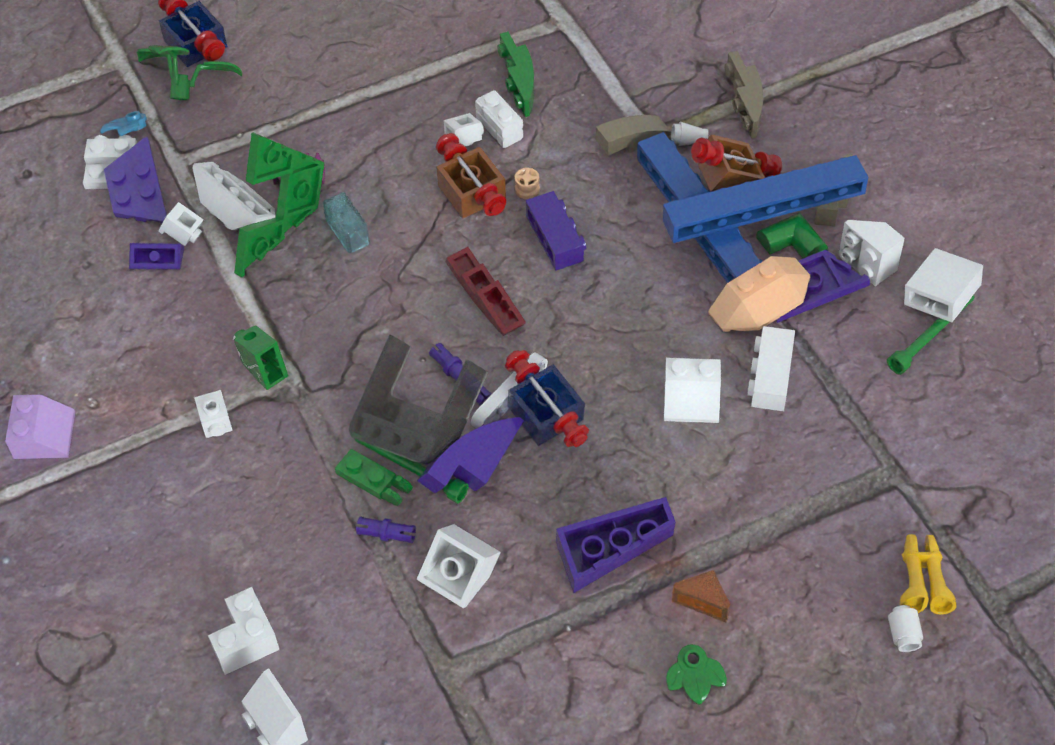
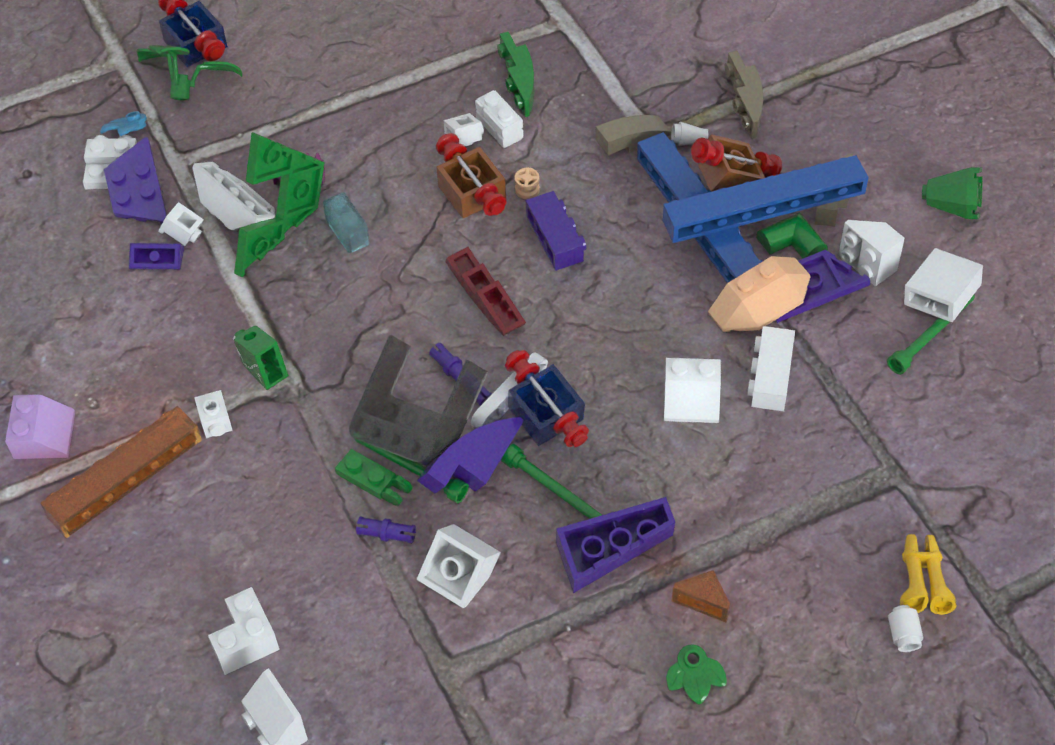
(121, 471): none -> clear orange brick
(515, 458): none -> green piece
(956, 192): none -> green cone

